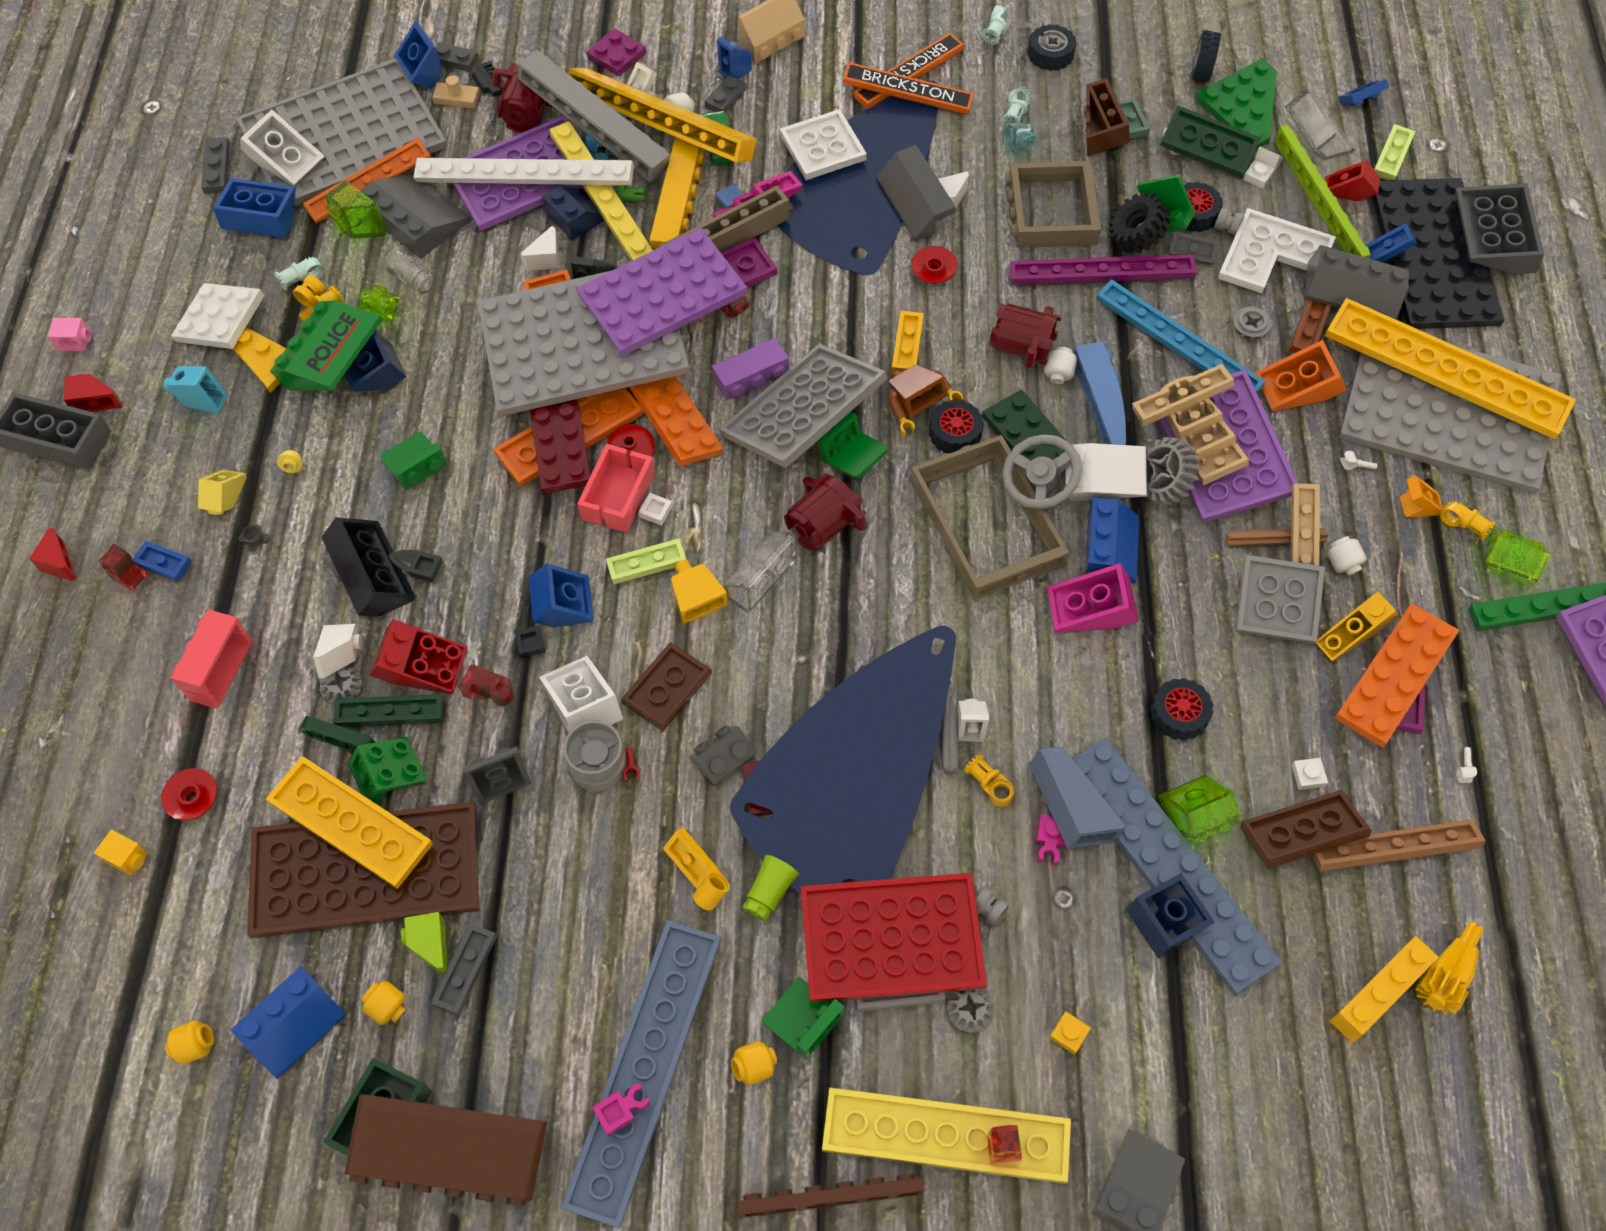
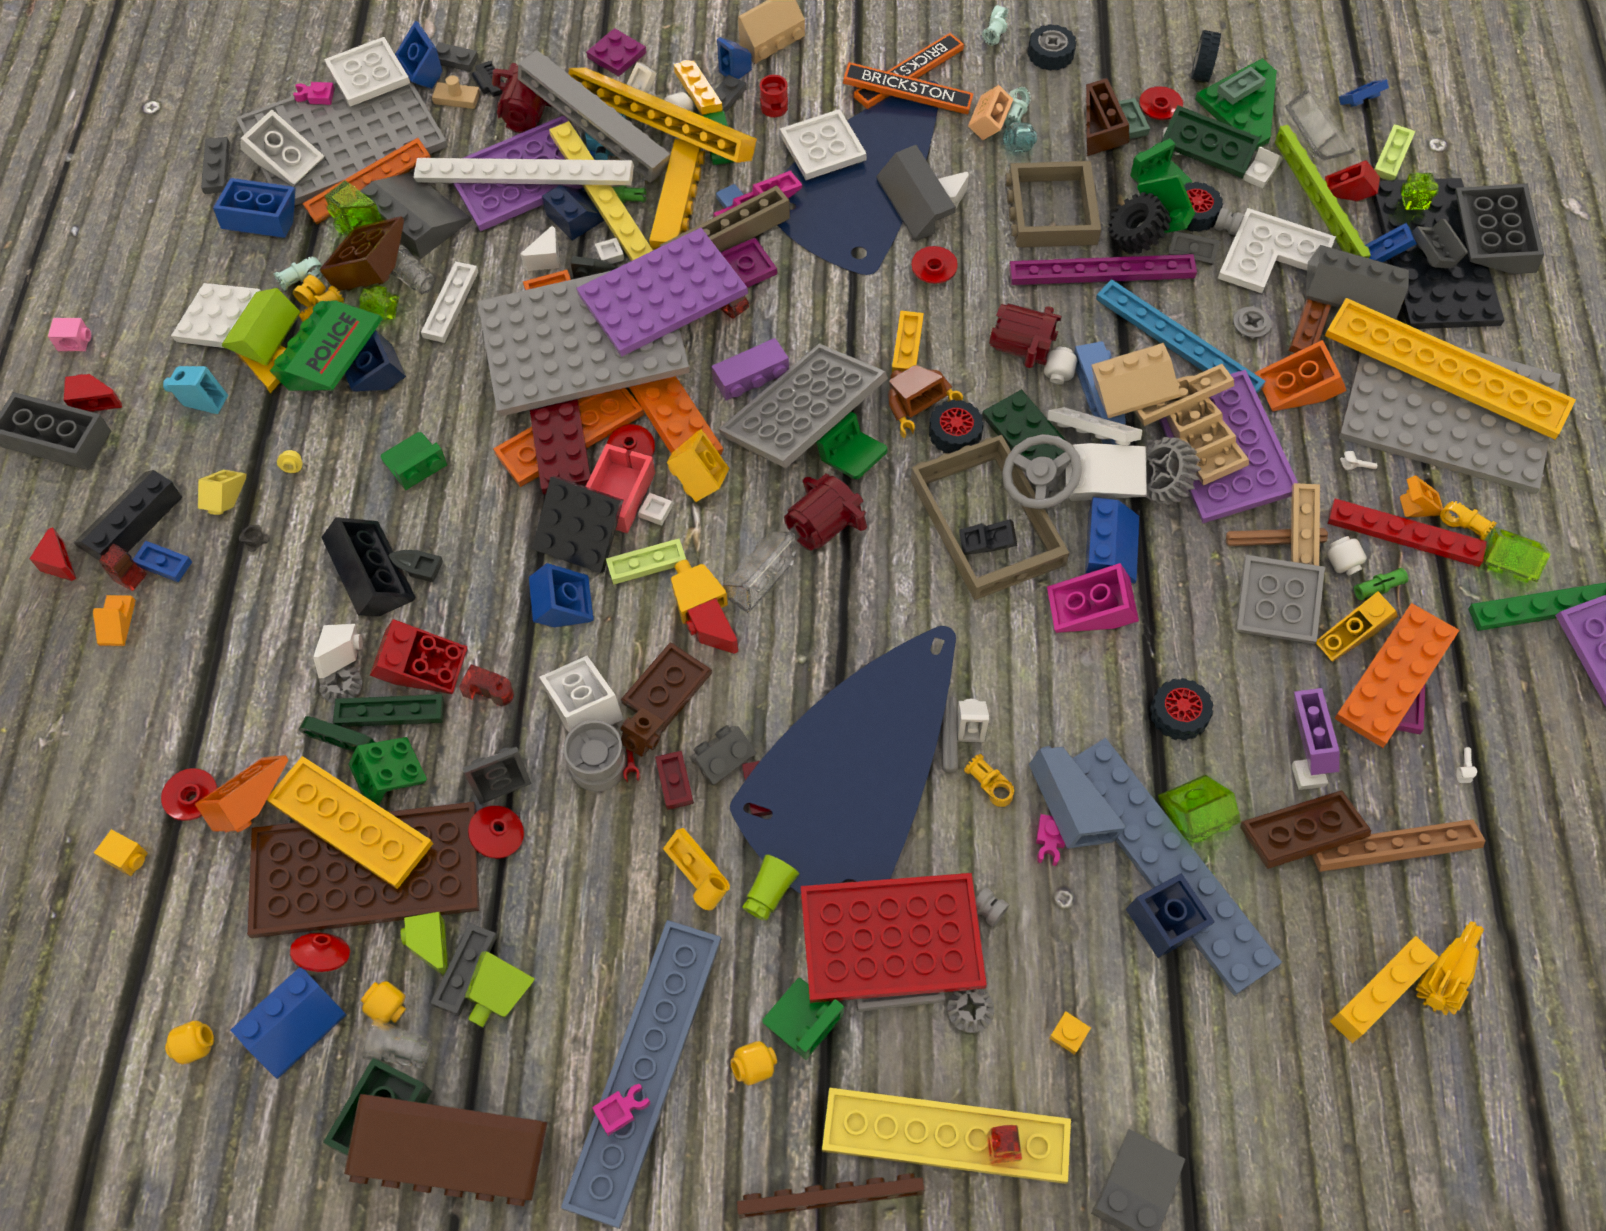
(113, 620): none -> light orange slope
(130, 515): none -> black slope
(212, 659): coral piece -> none
(243, 796): none -> orange slope
(262, 326): none -> lime slope
(316, 93): none -> dark pink plate
(319, 952): none -> red dish
(365, 255): none -> reddish brown slope
(367, 71): none -> white plate
(396, 1045): none -> clear plant
(449, 302): none -> white plate
(488, 840): none -> red dish
(495, 988): none -> lime torso
(530, 642): black plate -> none
(577, 524): none -> black plate
(609, 251): none -> white plate
(641, 732): none -> reddish brown brick
(674, 780): none -> dark red plate
(697, 87): none -> yellow plate
(698, 466): none -> yellow slope
(712, 627): none -> red slope
(773, 96): none -> red wheel
(988, 538): none -> black slope
(990, 112): none -> light nougat brick
(1091, 424): none -> white plate
(1135, 380): none -> tan slope
(1157, 164): none -> green bracket
(1160, 102): none -> red dish
(1241, 85): none -> sand green plate
(1316, 731): none -> medium lavender brick
(1389, 581): none -> bright green pin
(1407, 532): none -> red plate
(1419, 190): none -> clear neon green brick
(1440, 244): none -> dark grey bracket

